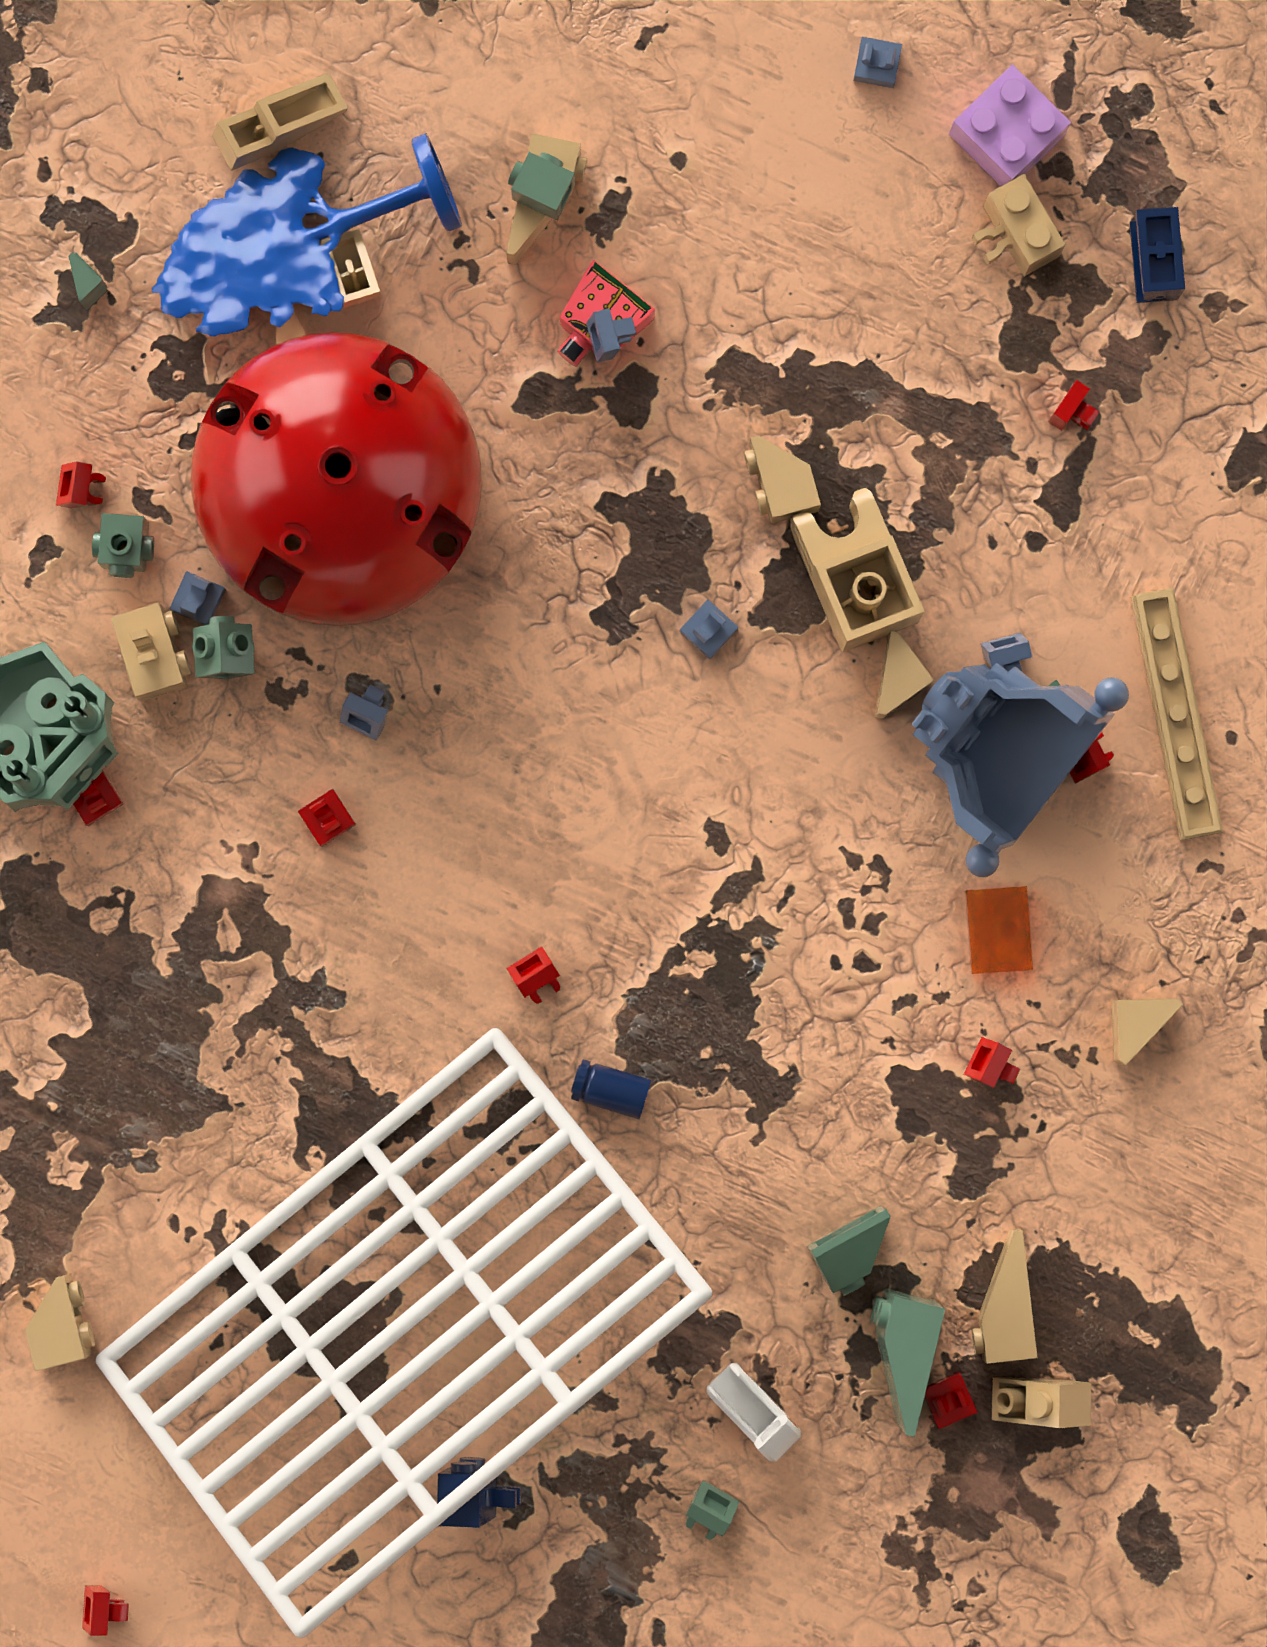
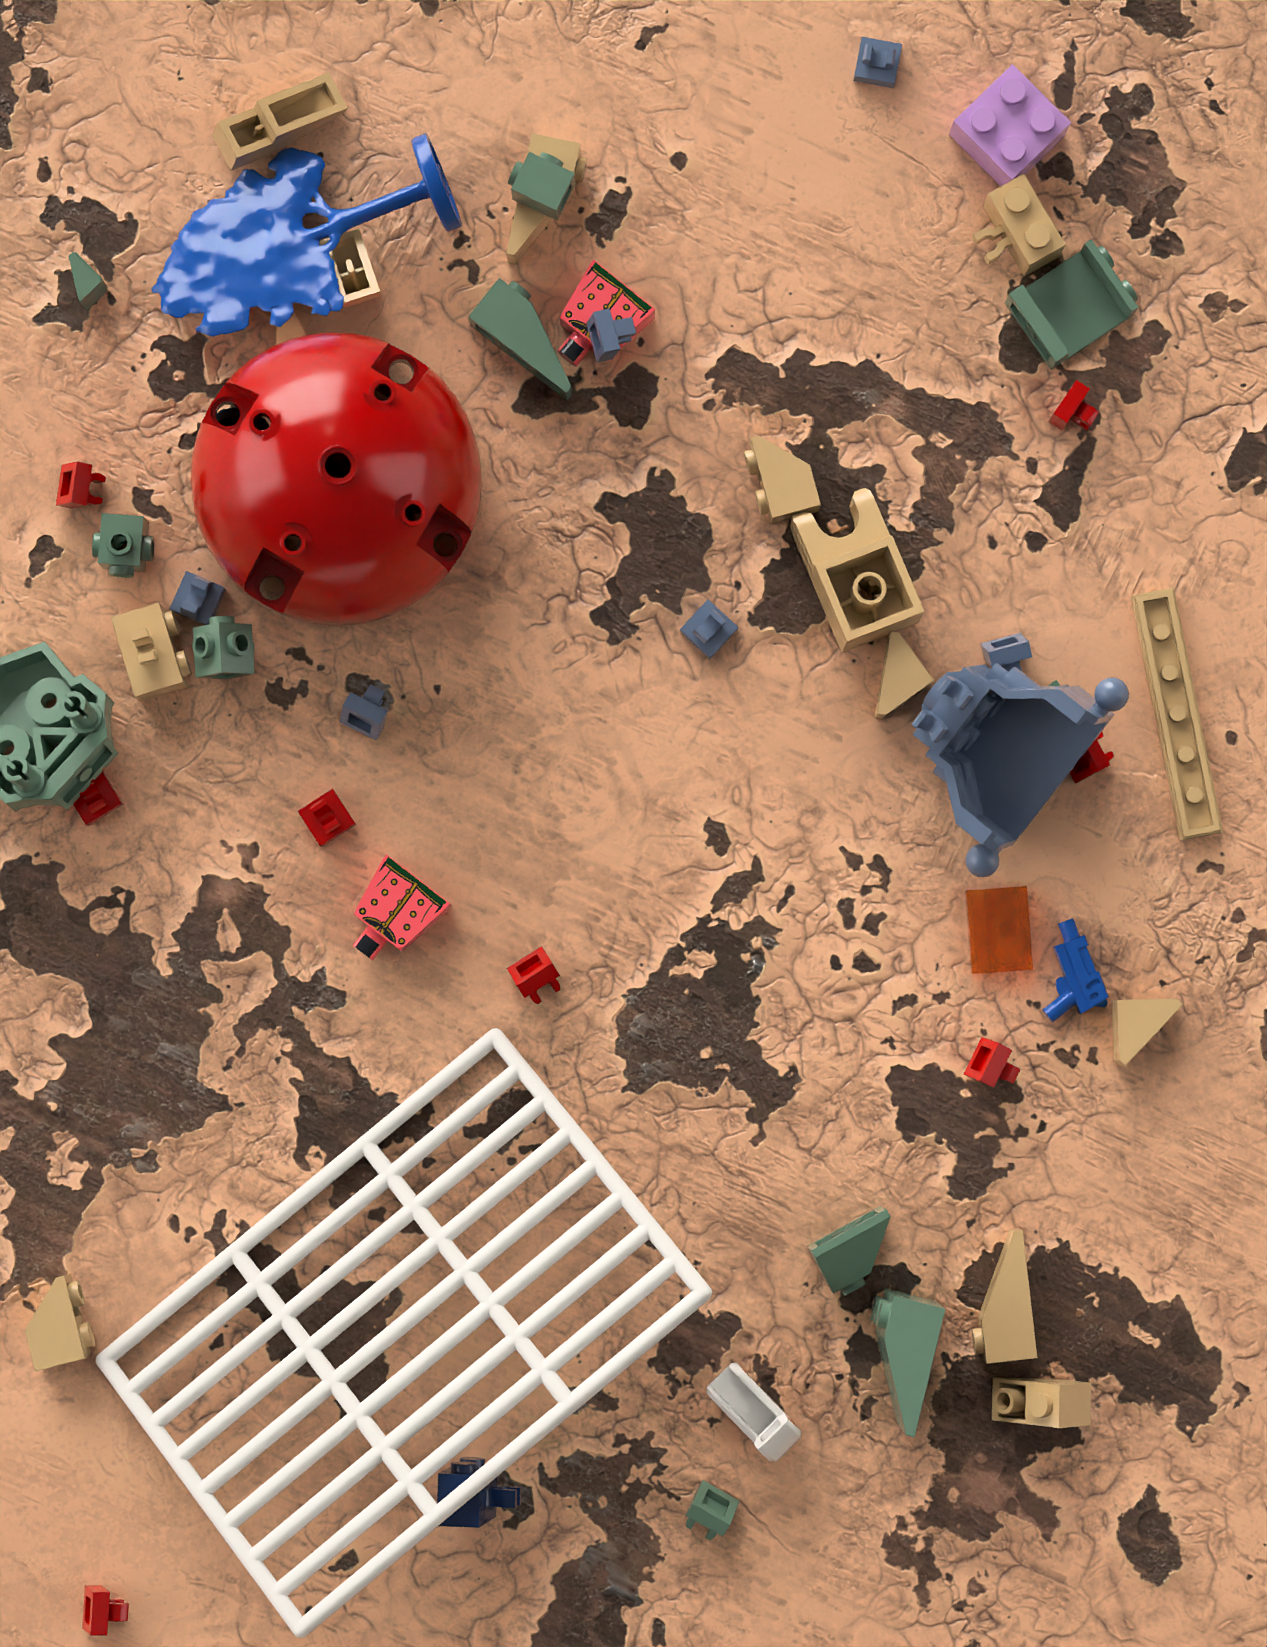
(396, 909): none -> coral torso
(515, 328): none -> sand green slope
(610, 1089): dark blue piece -> none
(949, 1400): red tile -> none
(1073, 304): none -> sand green panel
(1081, 981): none -> blue piece
(1157, 255): dark blue hinge -> none

